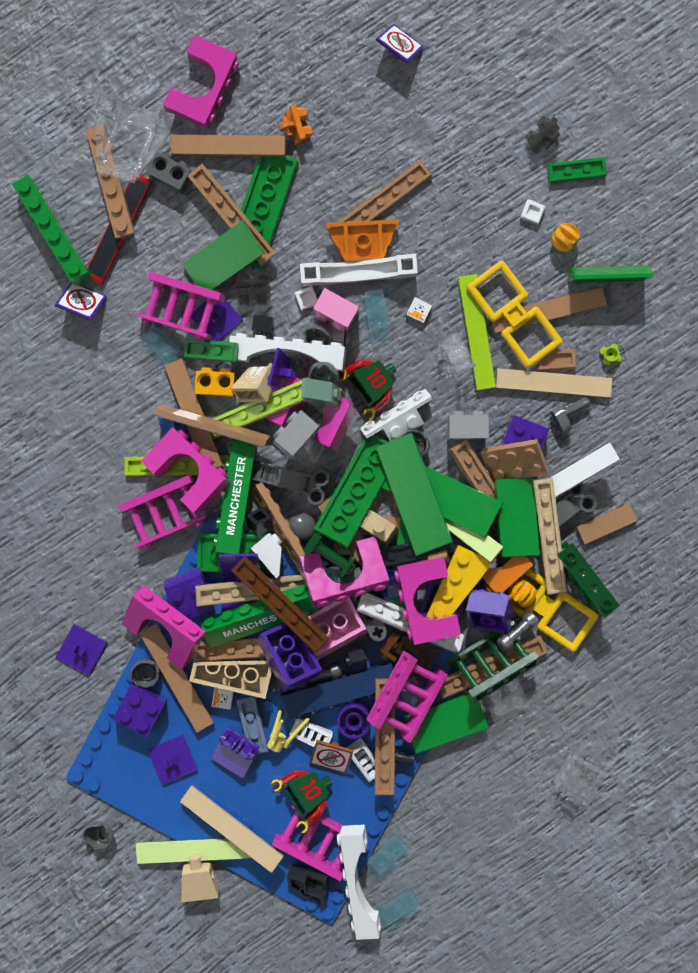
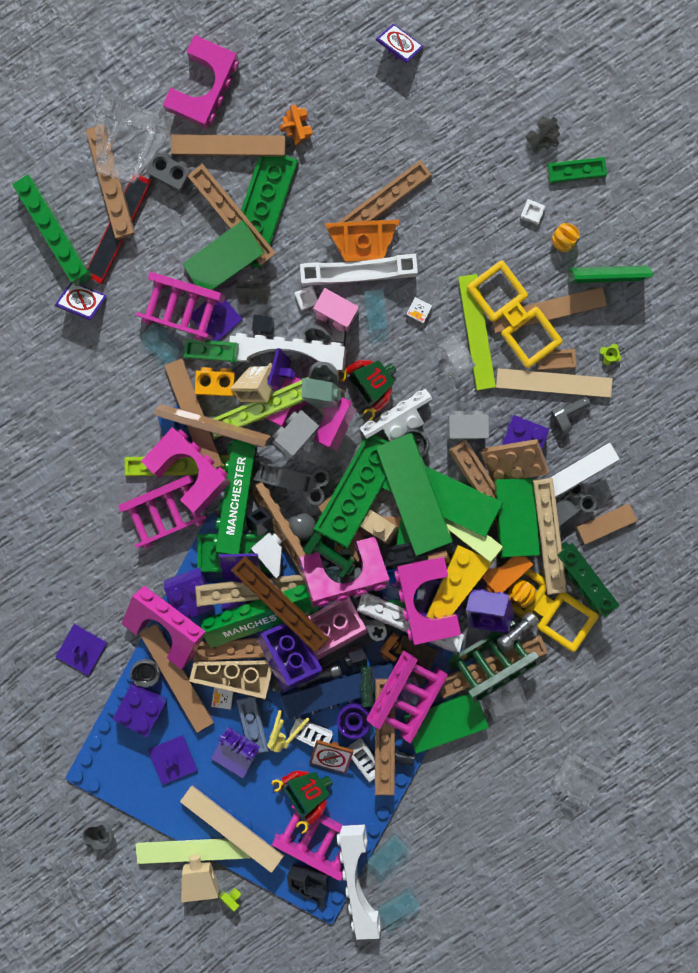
(229, 899): none -> lime tile
(367, 686): none -> clear green pin

